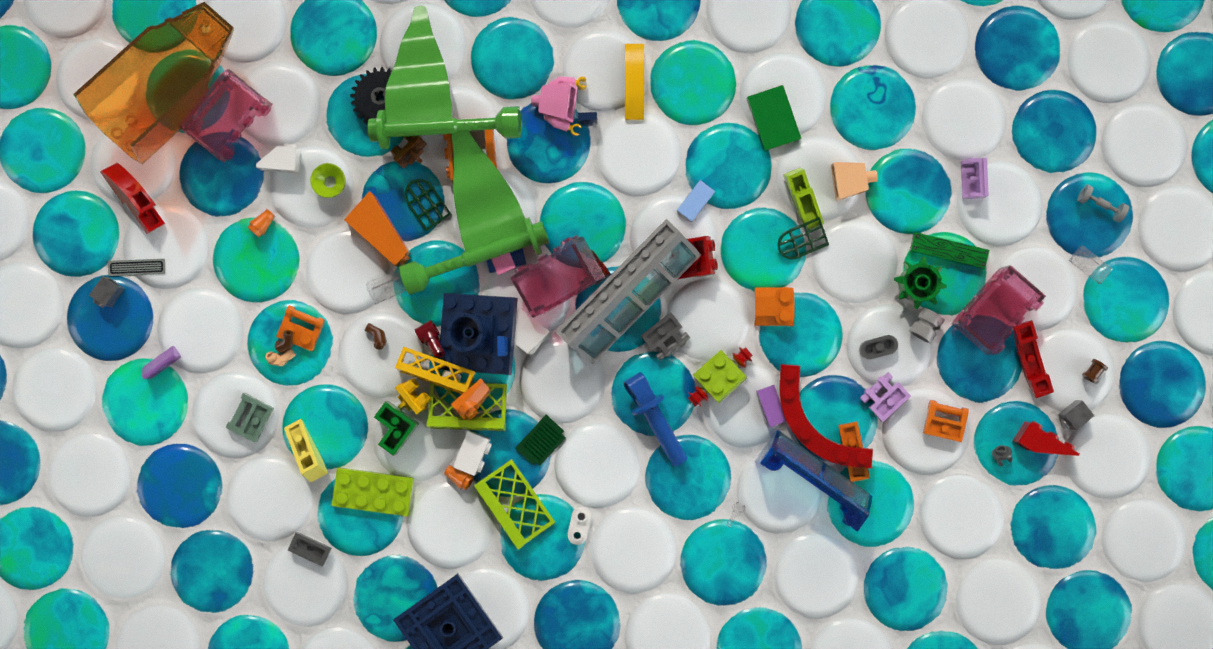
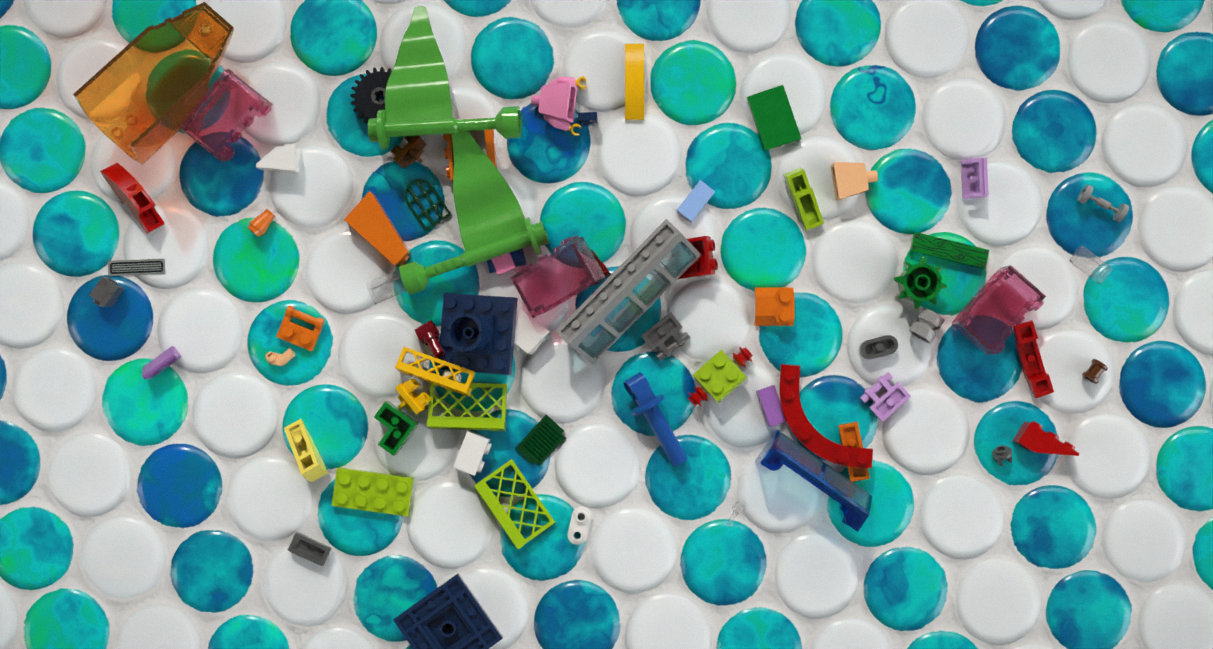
(255, 420): sand green plate -> none
(287, 342): reddish brown arm -> none
(319, 176): lime piece -> none
(378, 335): reddish brown arm -> none
(459, 478): orange cone -> none
(470, 400): orange slope -> none
(502, 344): blue tile -> none
(807, 233): dark green window -> none
(944, 427): orange plate -> none
(1075, 415): flat silver brick -> none

